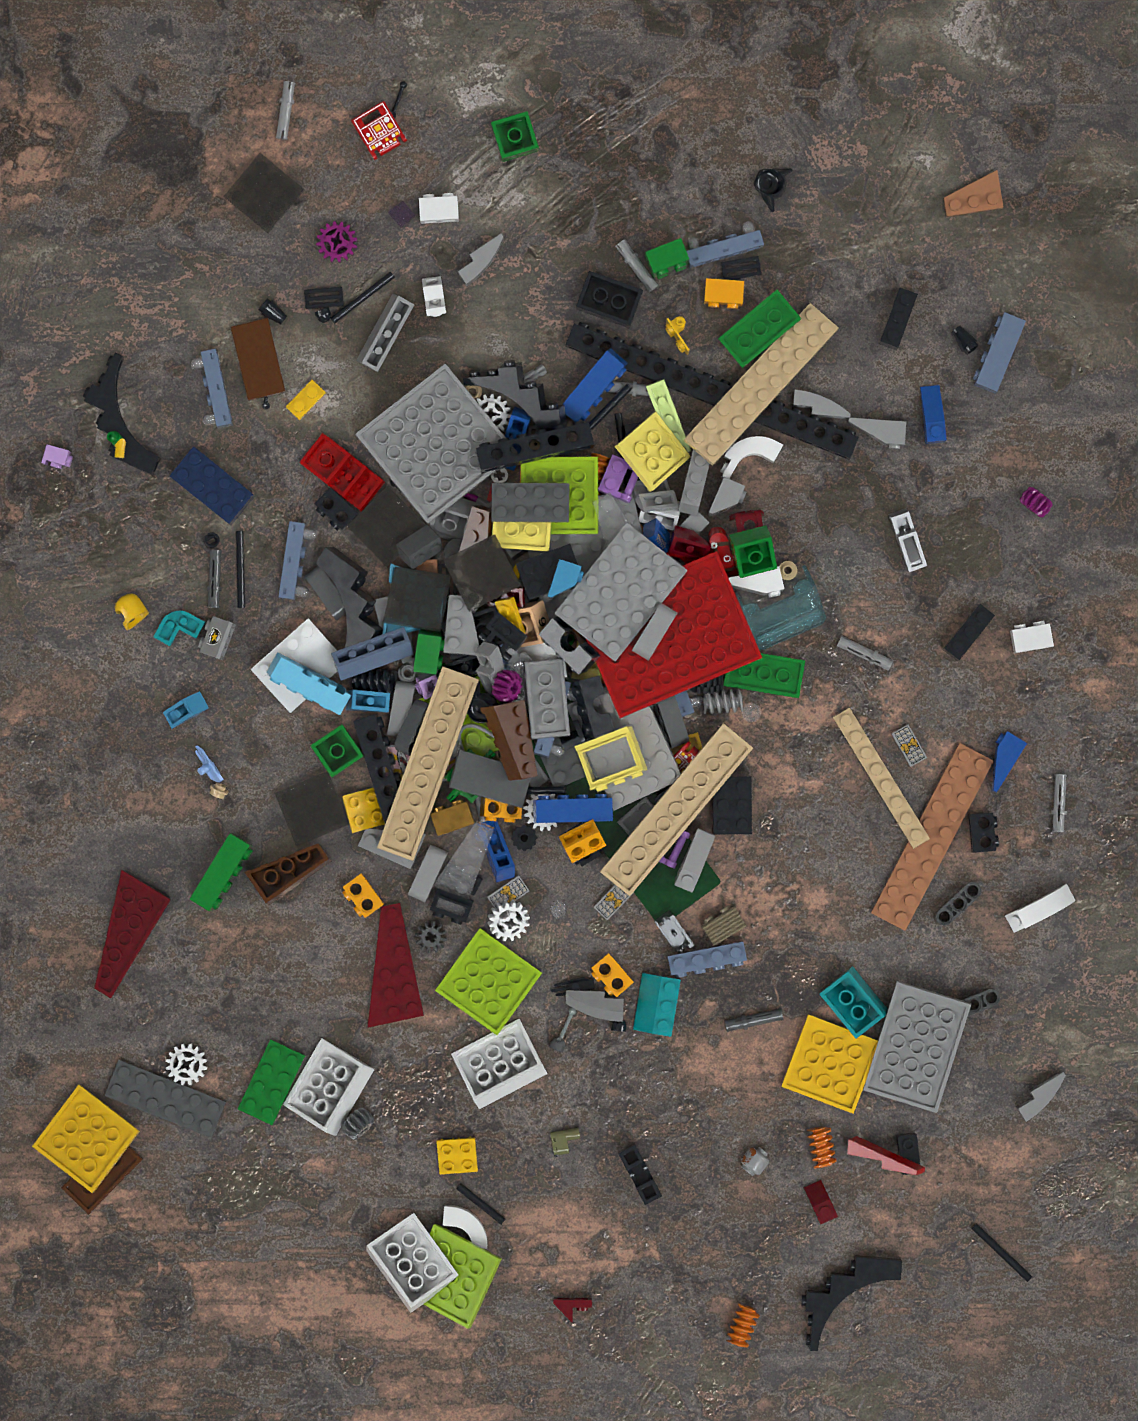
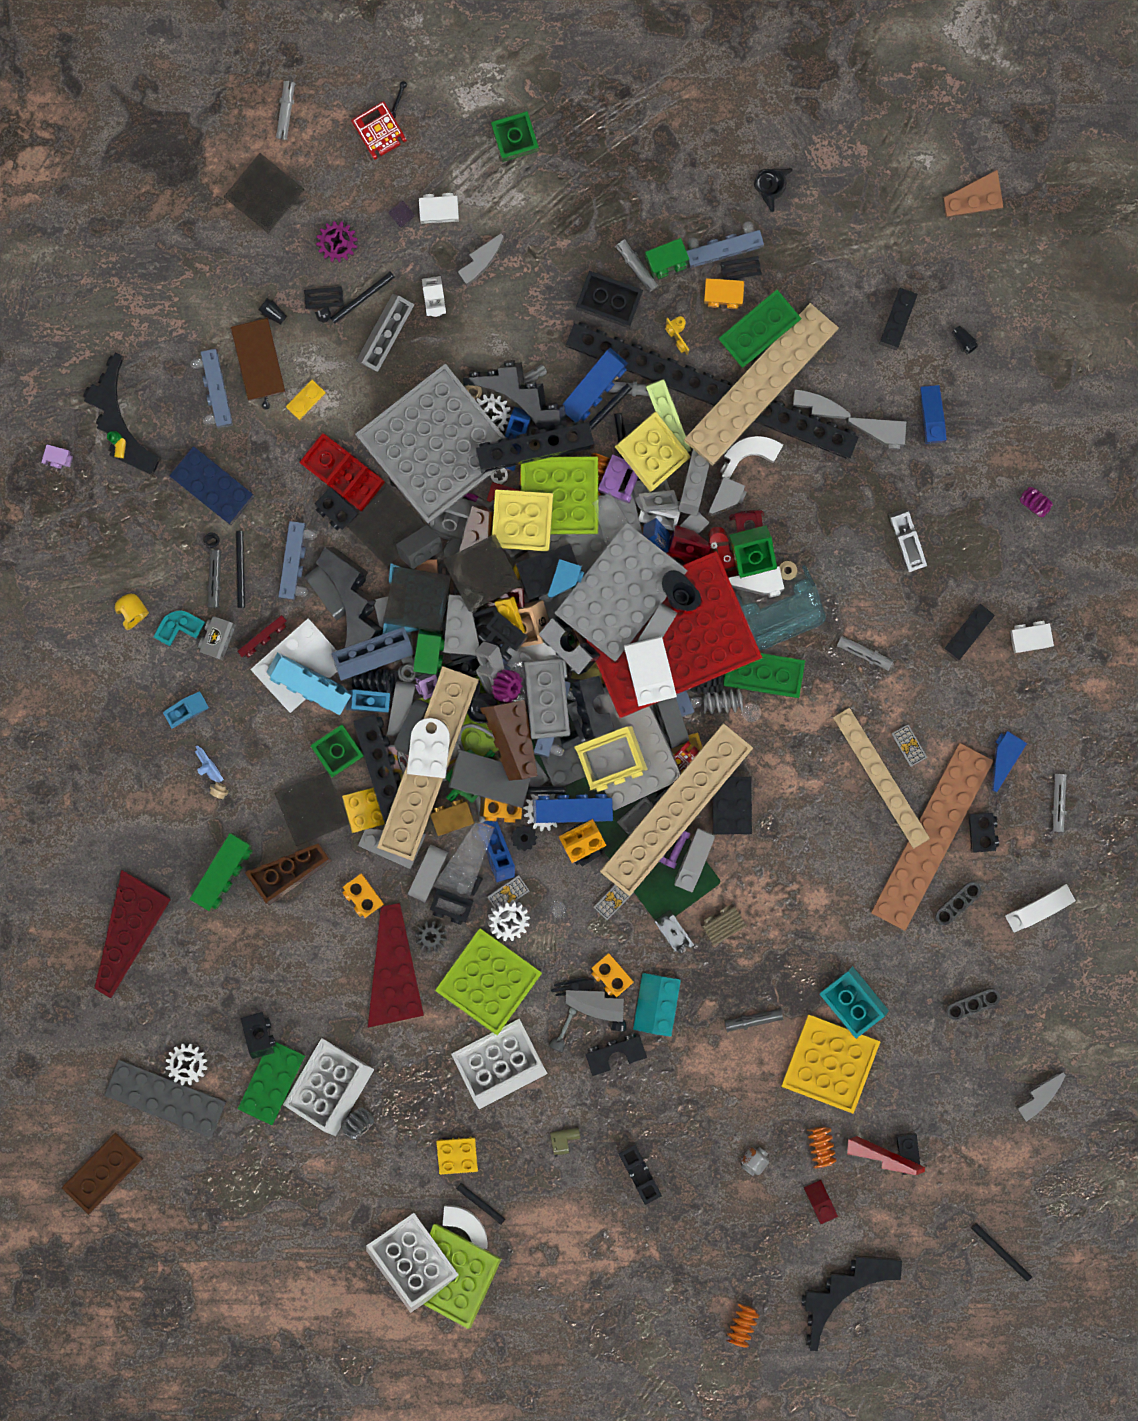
(86, 1138): yellow plate -> none
(251, 1026): none -> black brick
(263, 637): none -> dark red plate
(429, 751): none -> white plate
(530, 502): dark grey plate -> none
(566, 1305): dark red slope -> none
(599, 1057): none -> black arch
(650, 671): none -> white slope
(680, 591): none -> black piece
(705, 958): sand blue brick -> none
(917, 1046): light grey plate -> none
(999, 353): sand blue brick -> none

